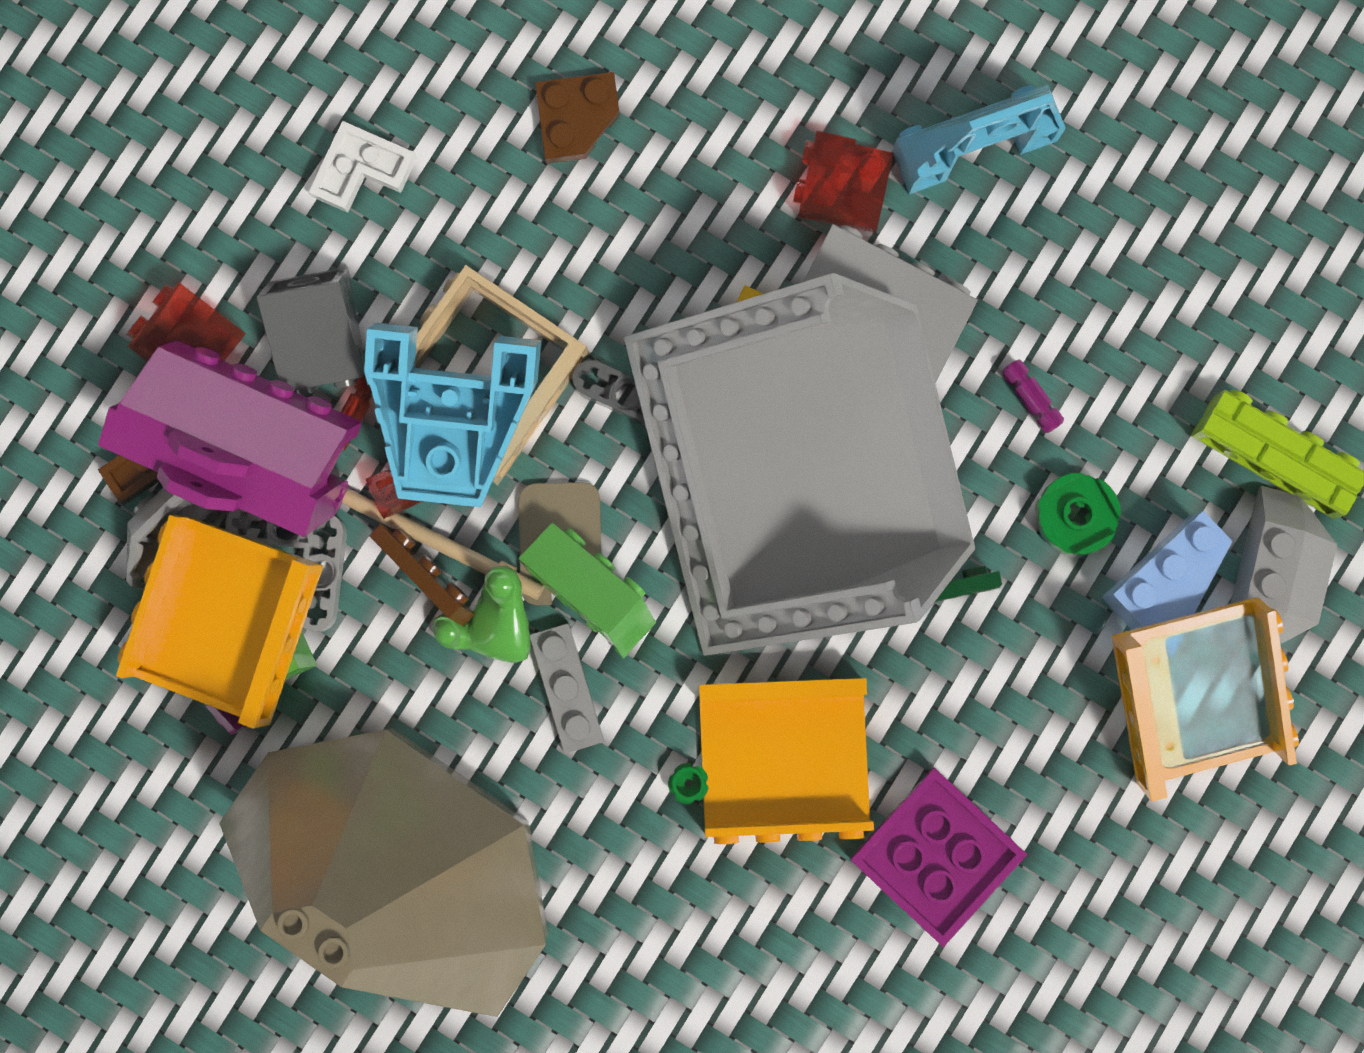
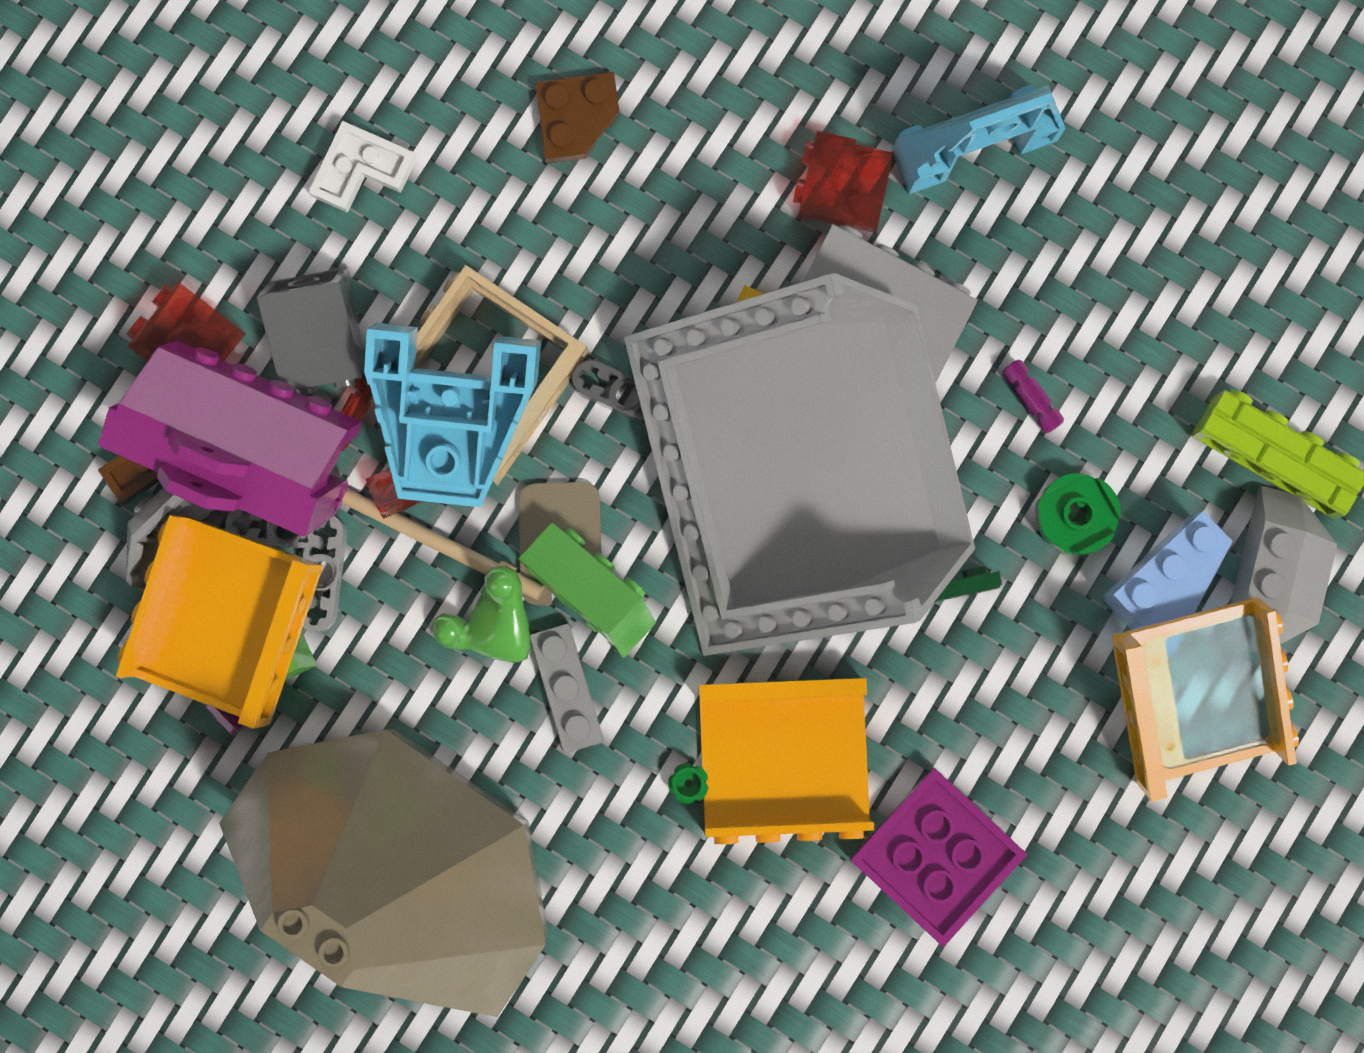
(423, 573): reddish brown plate -> none

